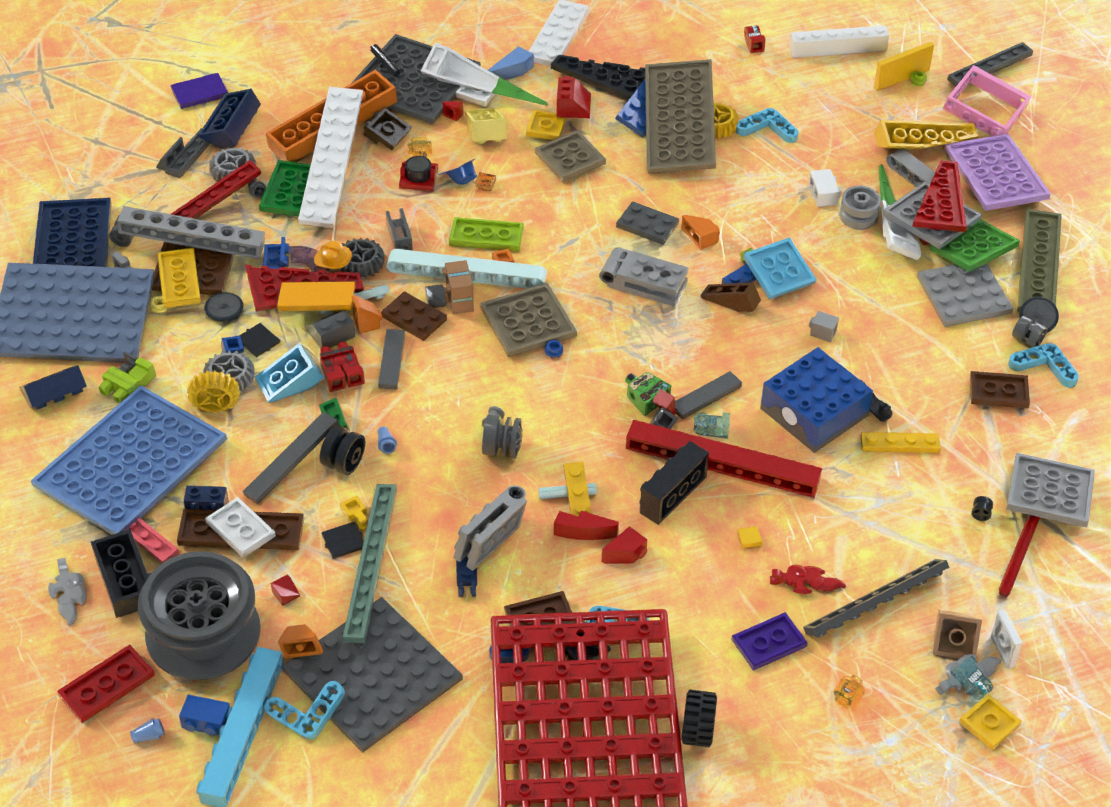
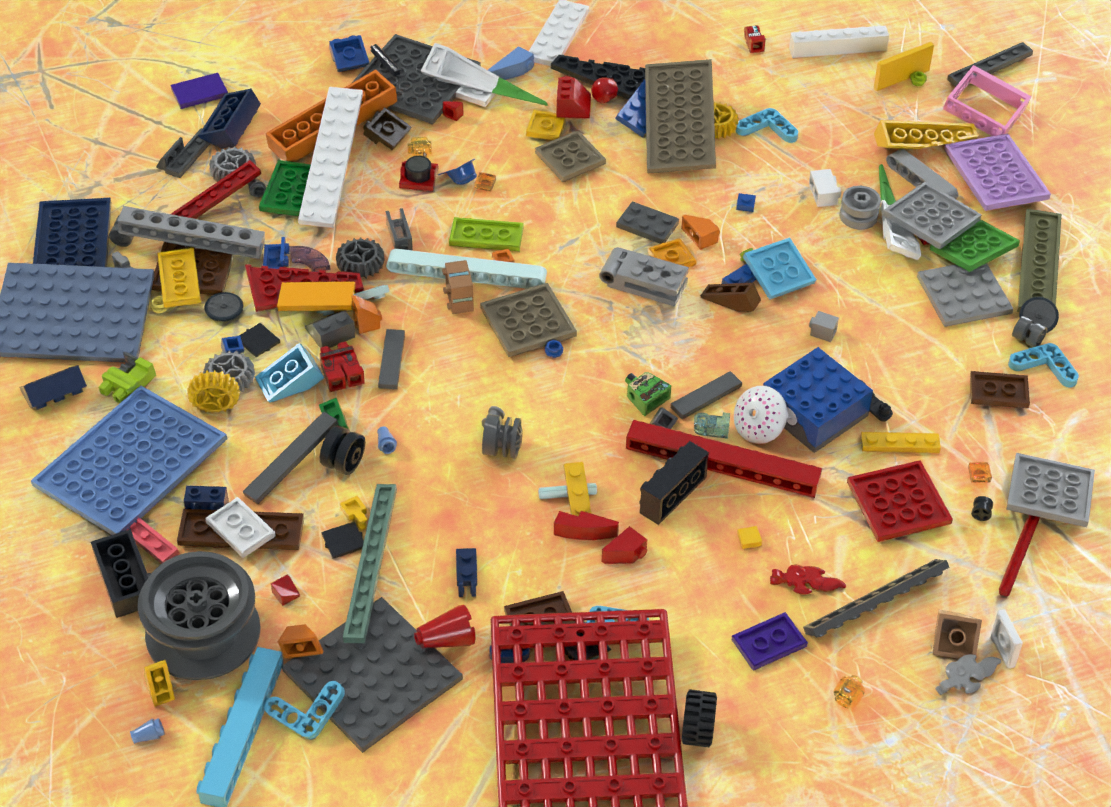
(73, 591): light grey piece -> none
(105, 683): red plate -> none
(159, 683): none -> yellow slope
(203, 715): blue brick -> none
(333, 255): light orange piece -> none
(348, 53): none -> blue plate
(414, 316): reddish brown plate -> none
(435, 295): dark grey slope -> none
(447, 630): none -> red cone
(486, 125): light yellow slope -> none
(491, 527): light grey hinge -> none
(604, 90): none -> red hair
(665, 400): slope -> none
(674, 252): none -> light orange tile
(746, 202): none -> blue plate
(769, 416): none -> white dish
(899, 500): none -> red plate
(943, 201): red wing -> none
(972, 679): clear light blue leg -> none
(979, 472): none -> clear orange plate
(990, 721): yellow plate -> none

